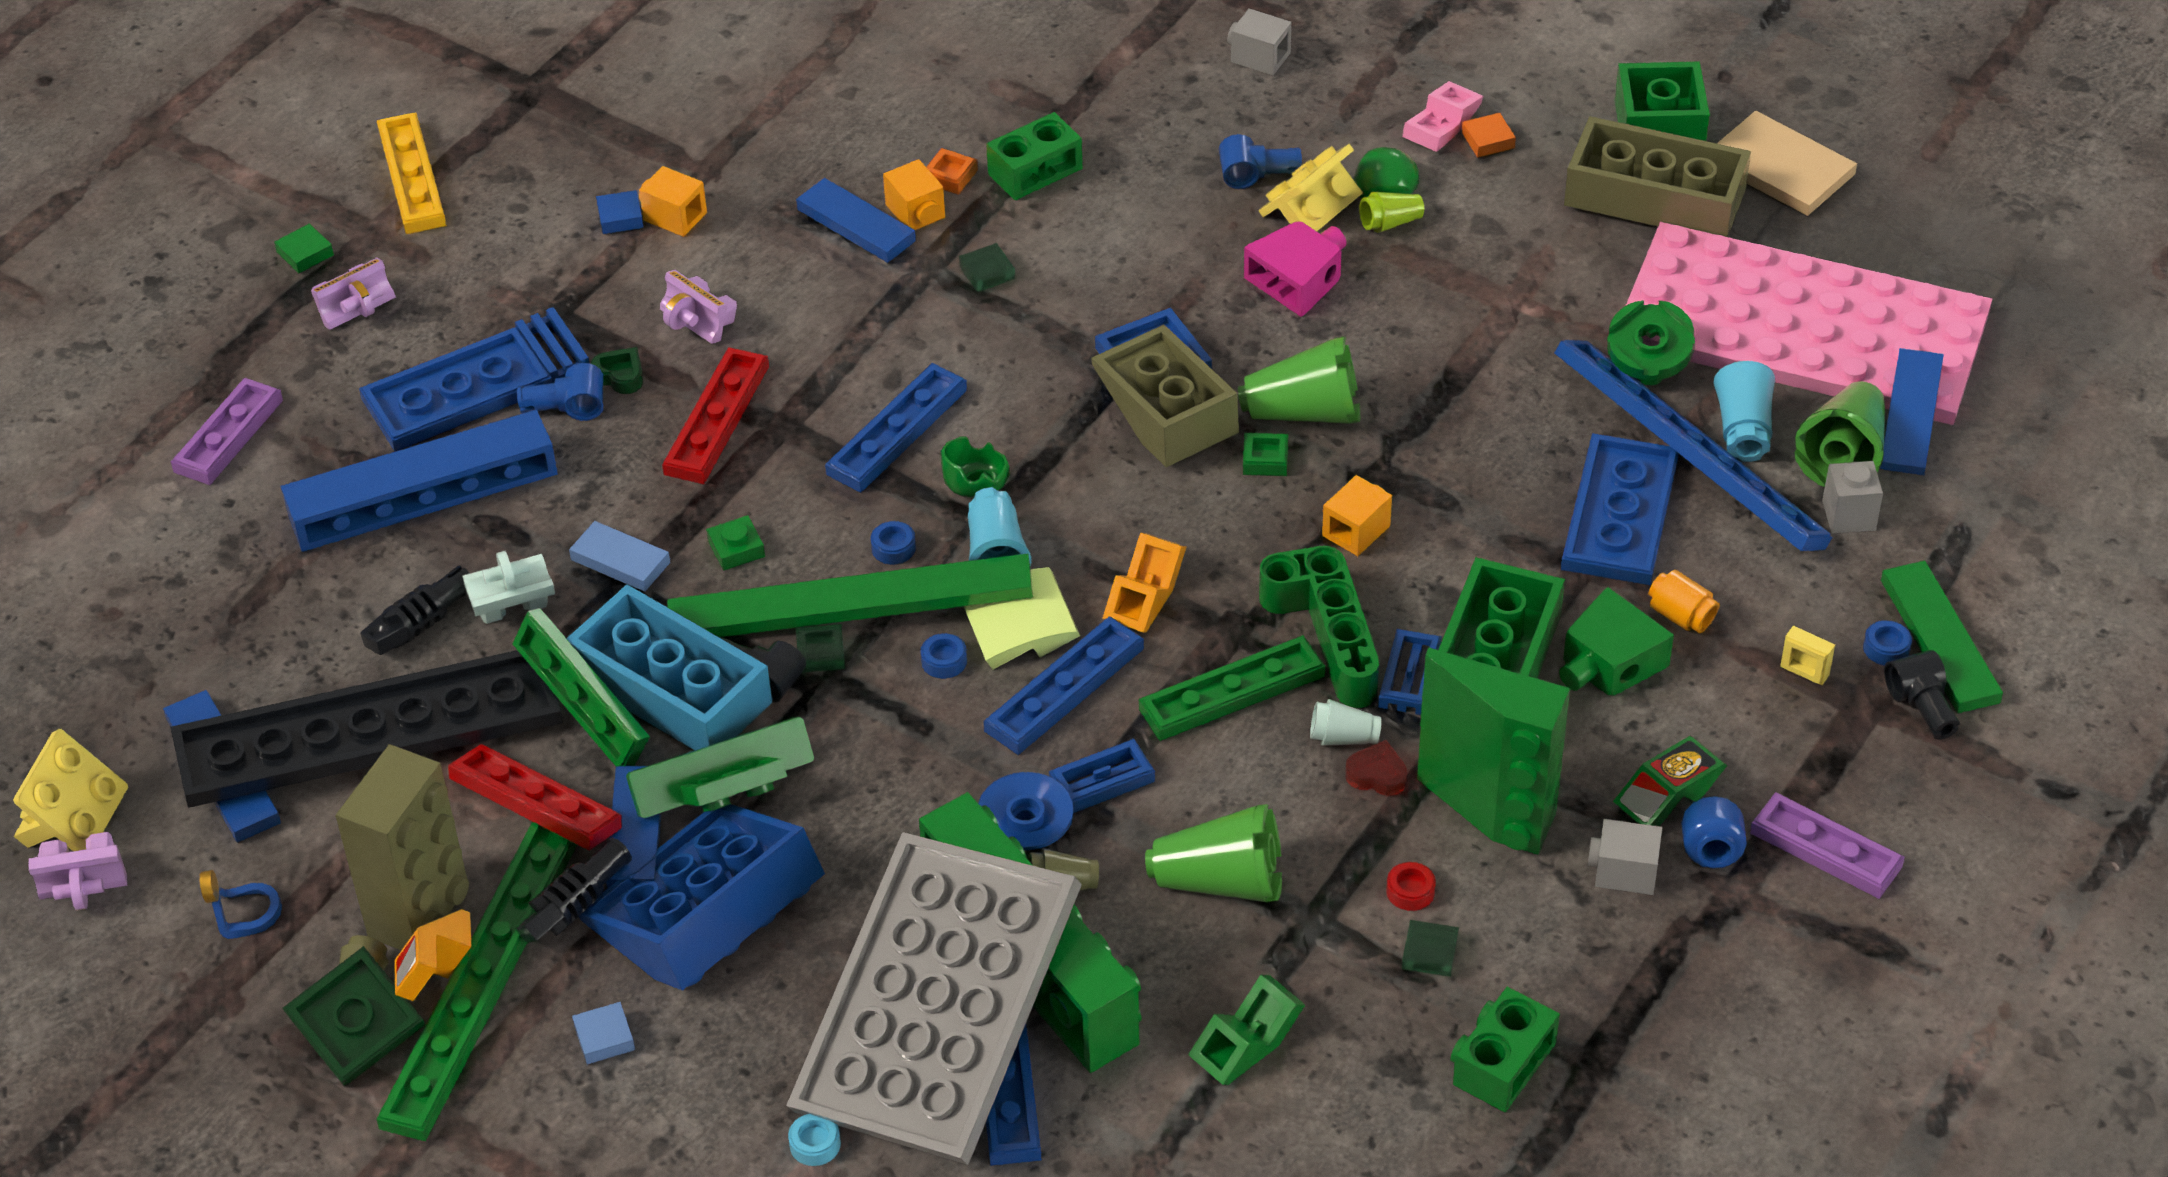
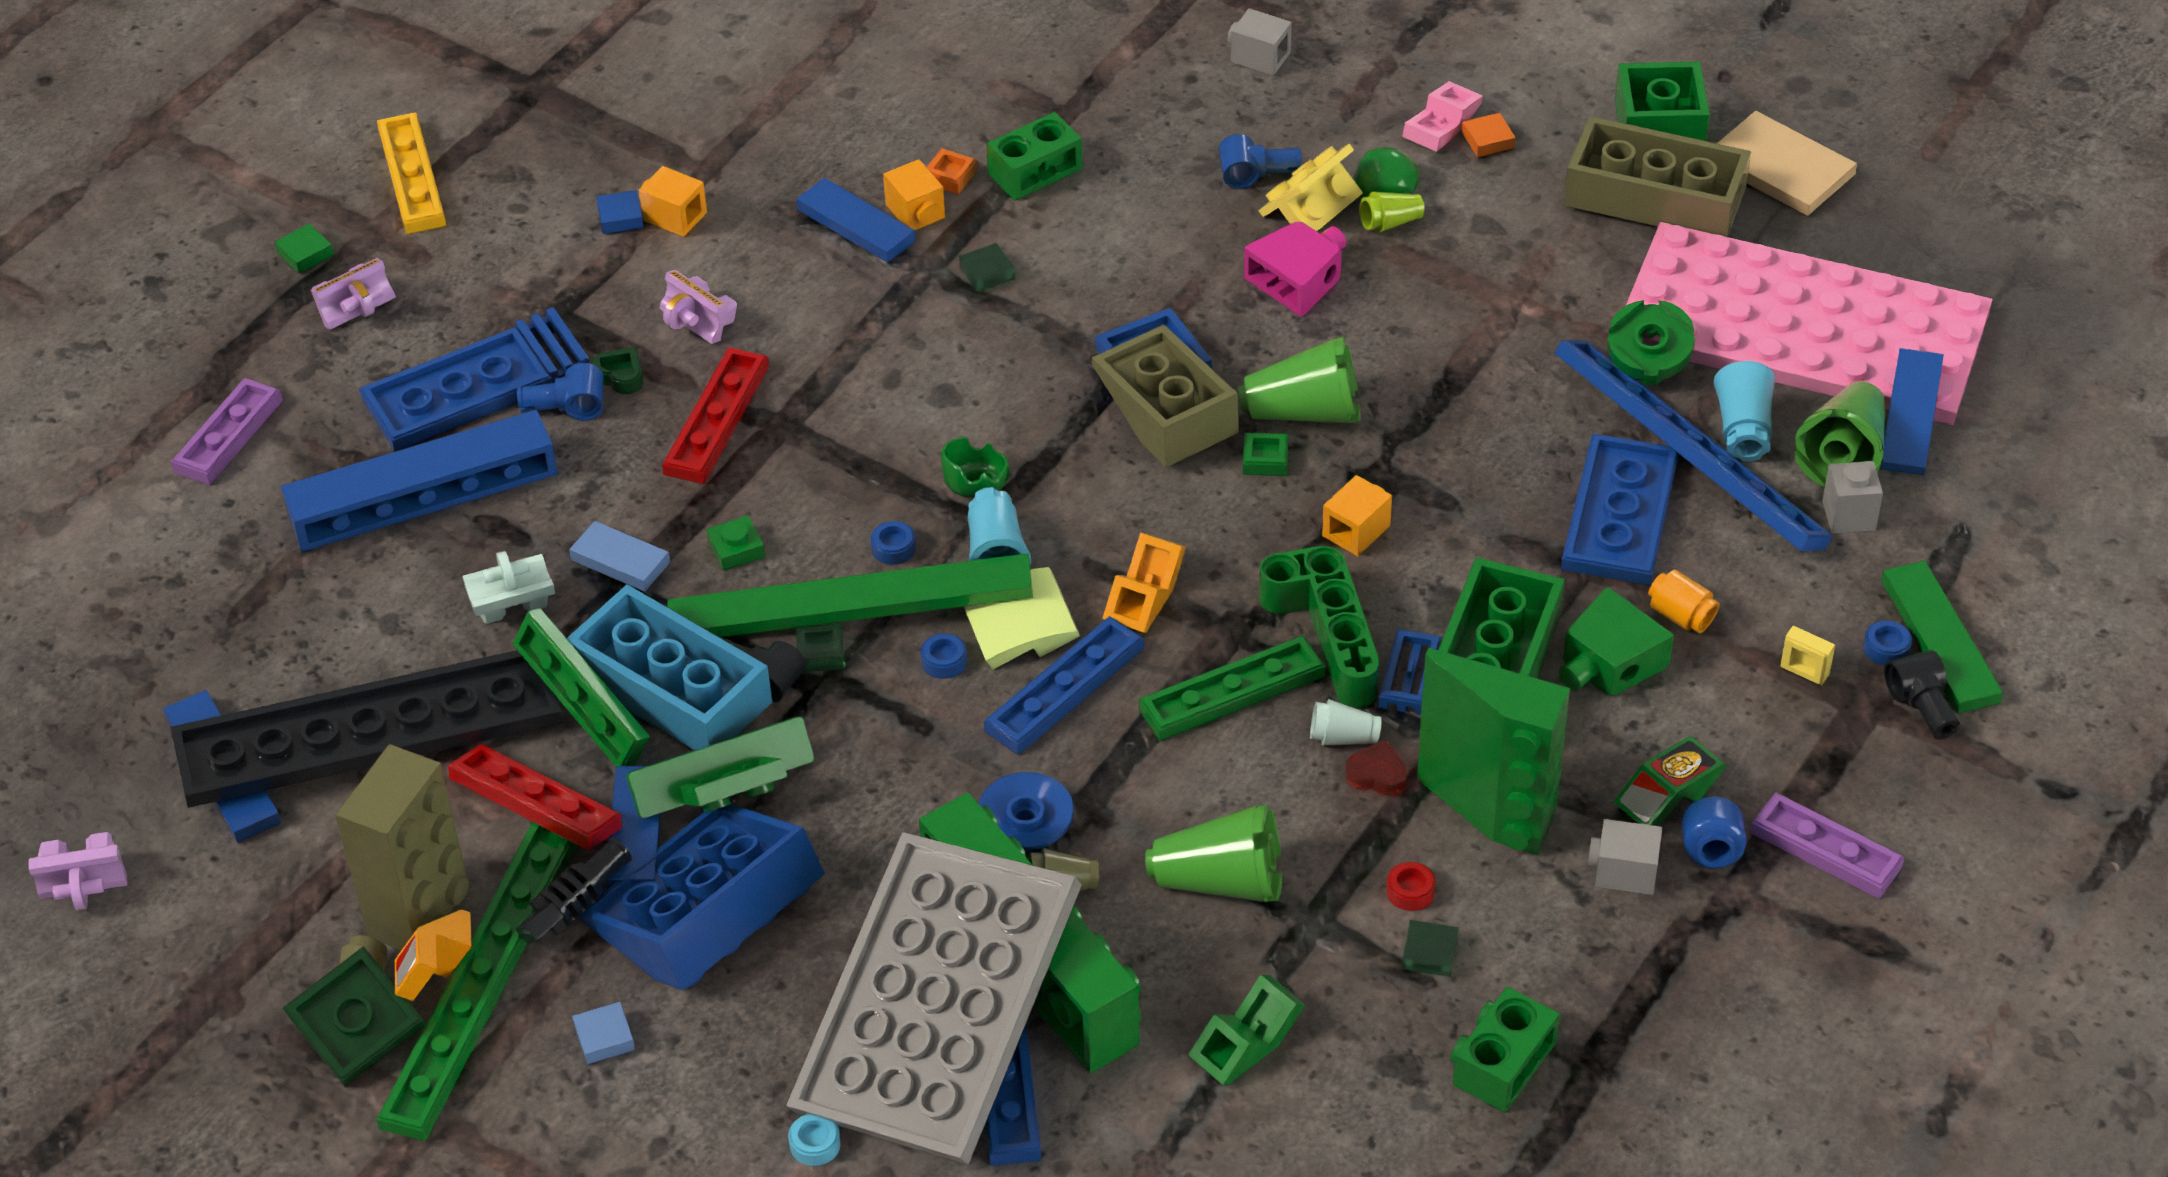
(66, 795): light yellow bracket -> none
(213, 893): blue piece -> none
(414, 613): black hinge -> none
(896, 427): blue tile -> none
(1105, 781): blue tile -> none

